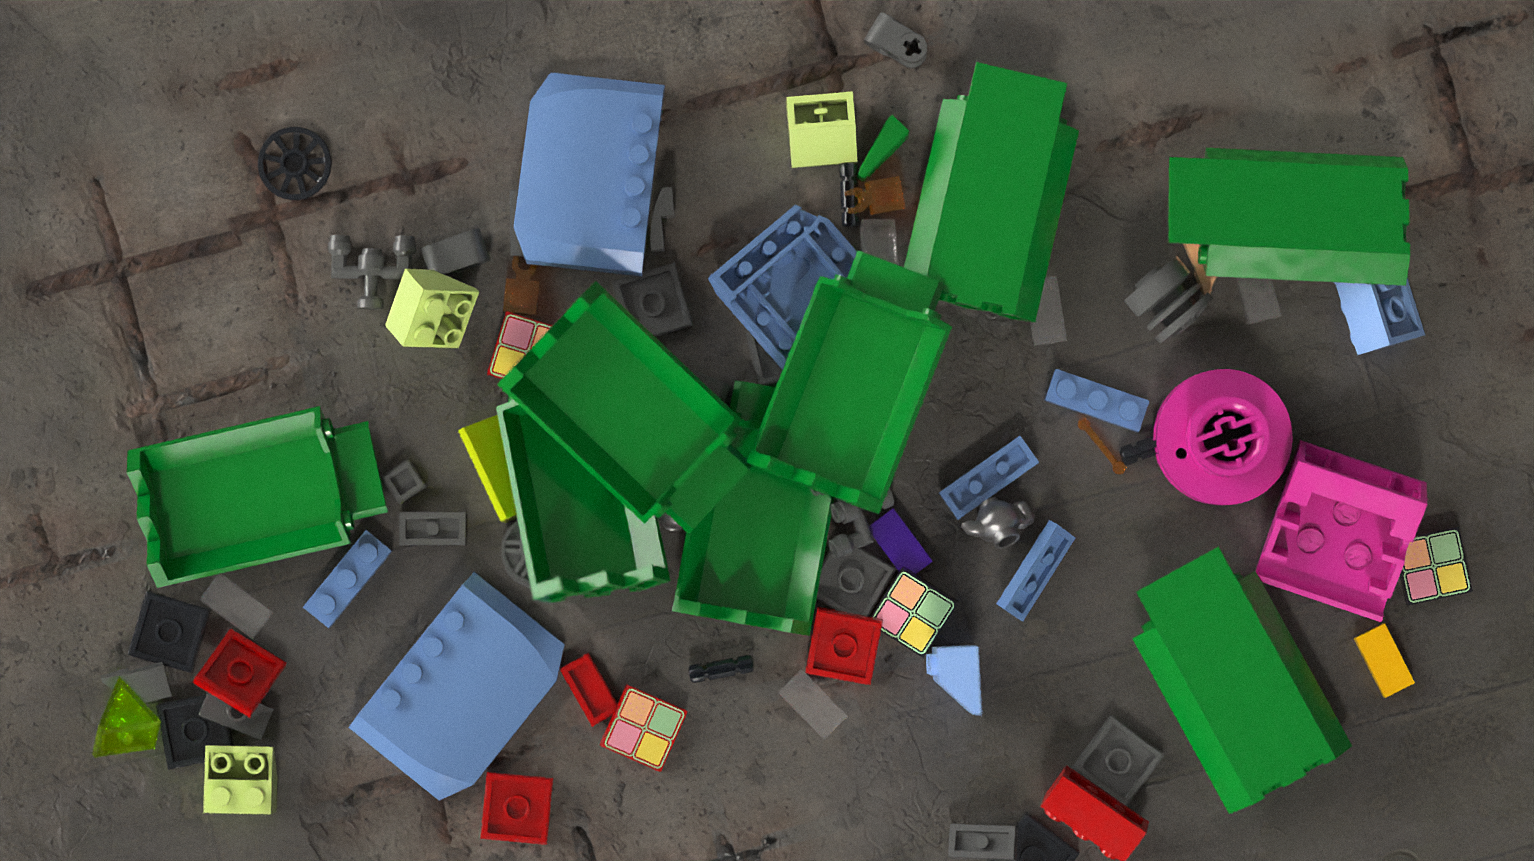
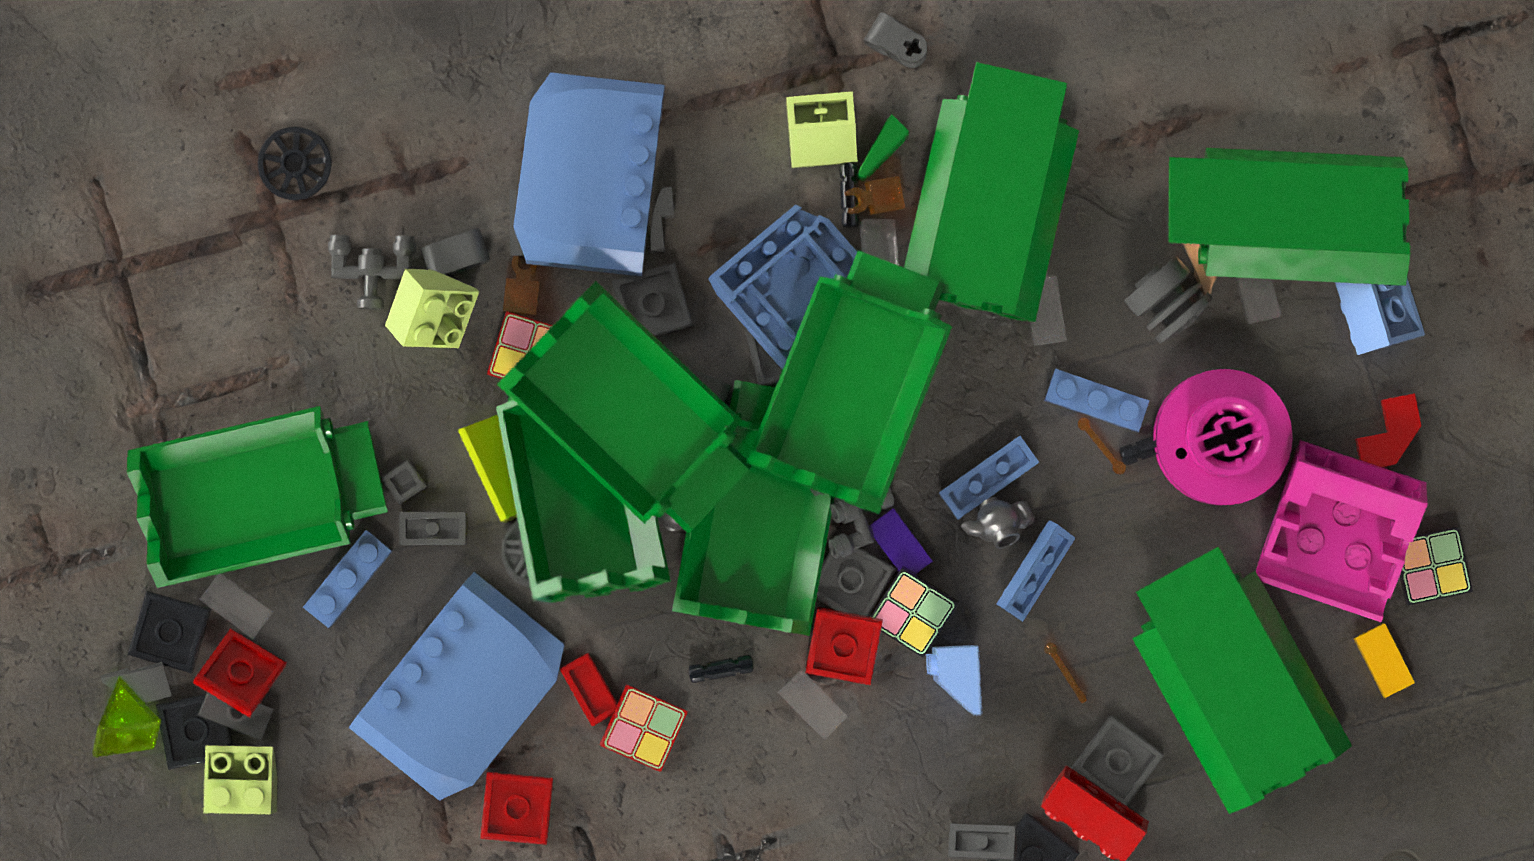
(1051, 649): none -> clear orange hinge
(1401, 423): none -> red tile

